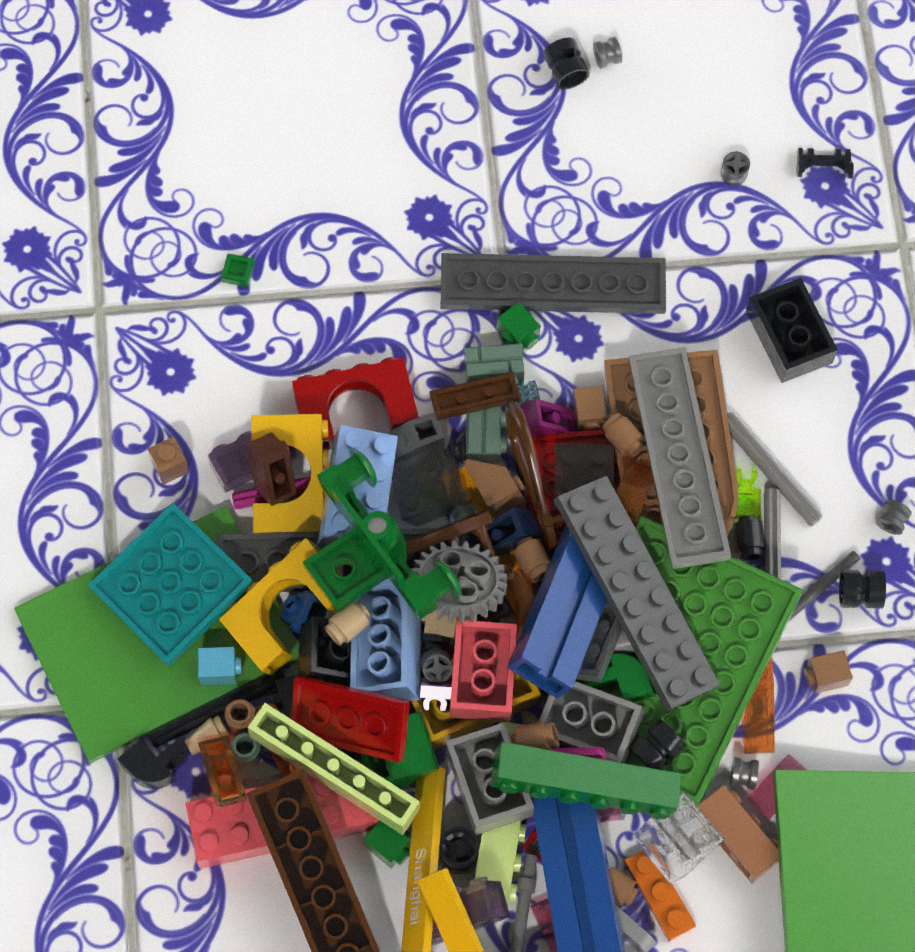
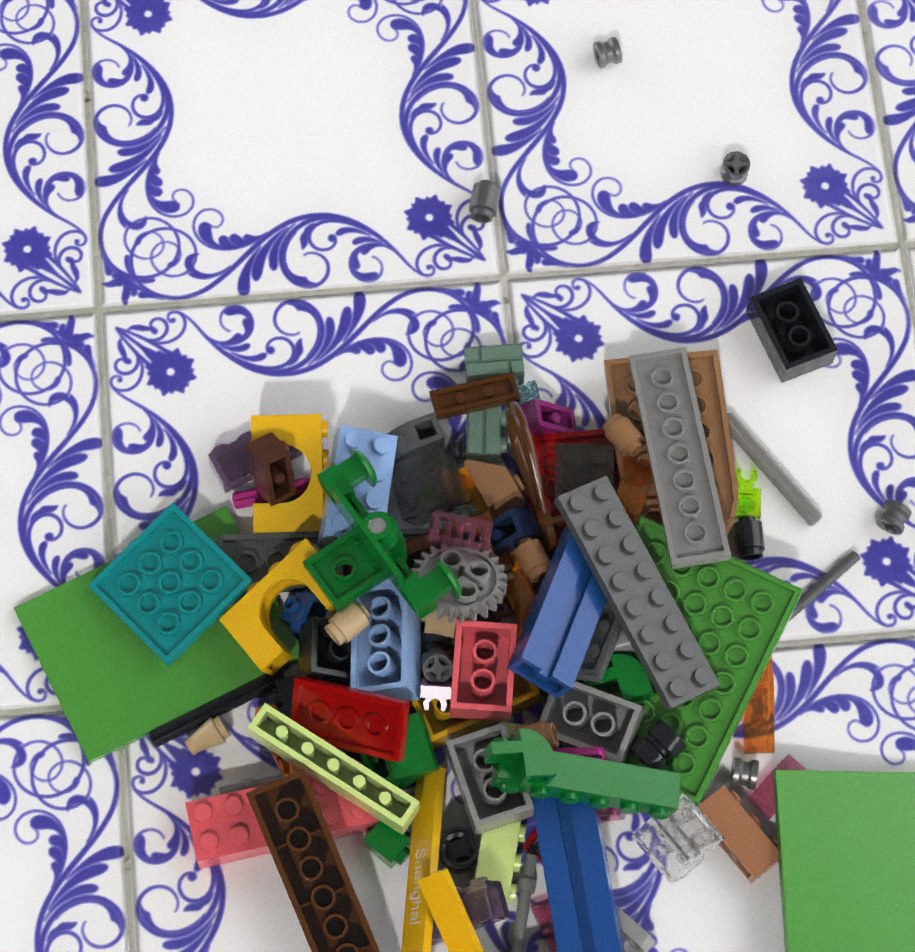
(150, 770): black brick -> none
(168, 460): medium nougat brick -> none
(218, 666): medium azure brick -> none
(221, 772): clear orange slope -> none
(237, 709): medium nougat brick -> none
(238, 270): green tile -> none
(241, 743): sand green brick -> none
(385, 380): red arch -> none
(446, 539): none -> clear pink slope
(484, 201): none -> dark grey brick
(518, 326): green brick -> none
(530, 753): none -> green brick
(553, 283): dark grey plate -> none
(566, 63): black wheel -> none
(589, 408): medium nougat brick -> none
(623, 888): medium nougat brick -> none
(660, 896): orange plate -> none
(772, 532): light grey axle -> none
(828, 672): medium nougat brick -> none
(837, 159): black piece -> none
(872, 589): black wheel -> none

